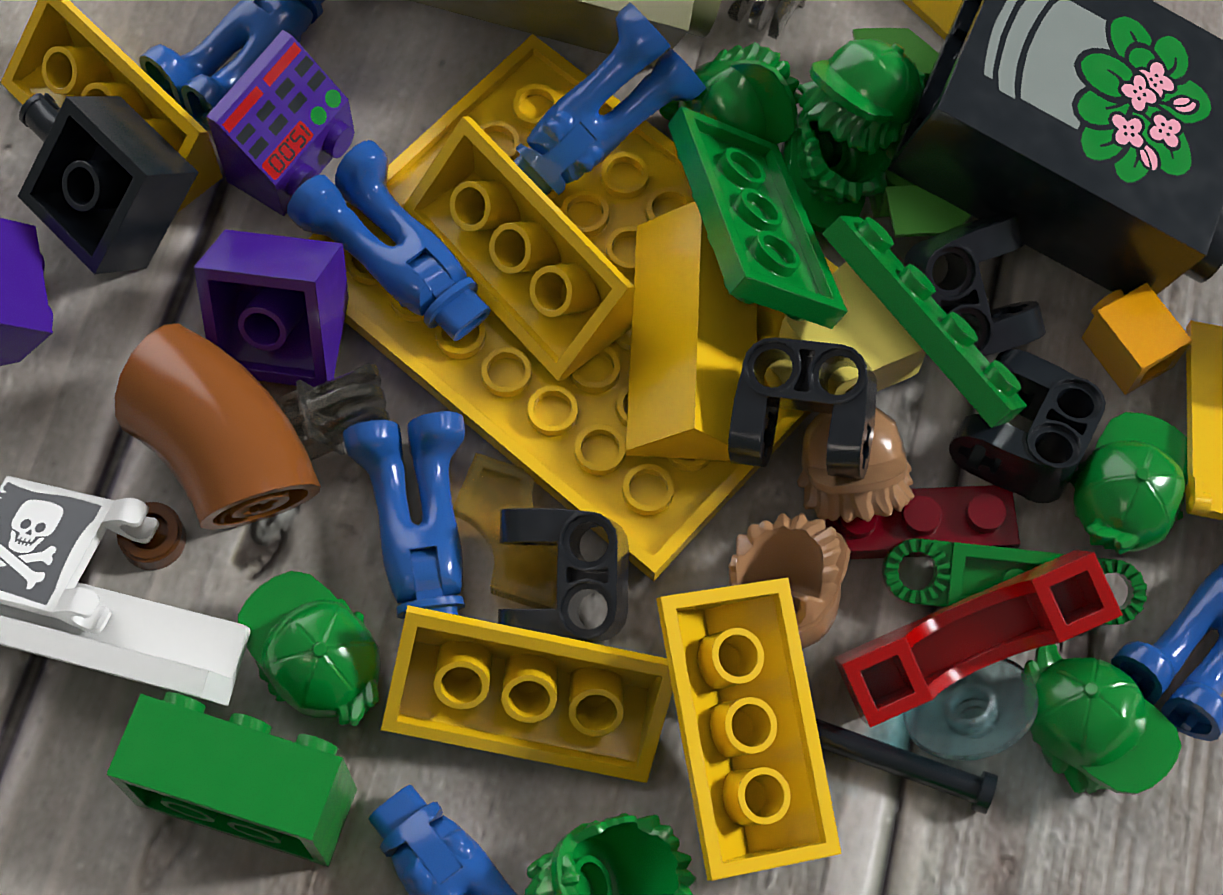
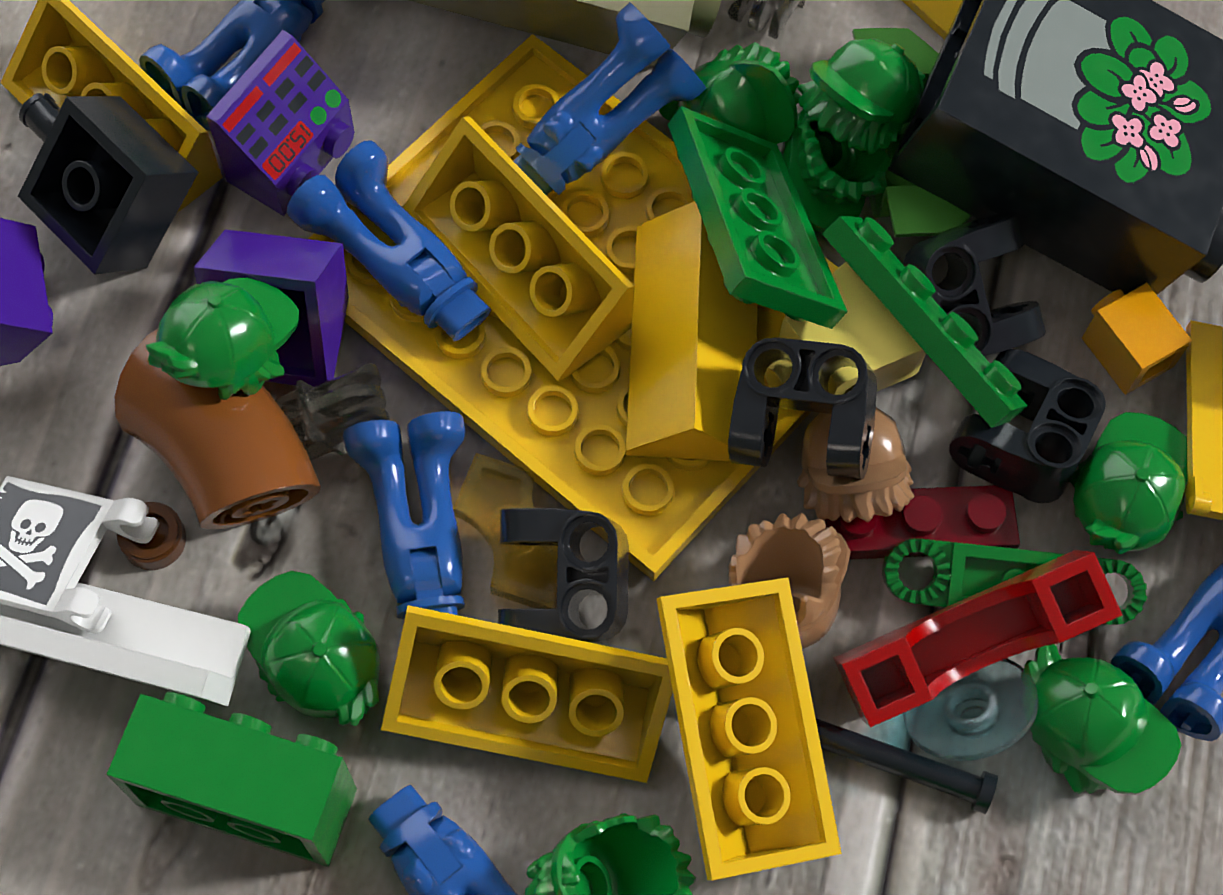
(225, 335): none -> green hair

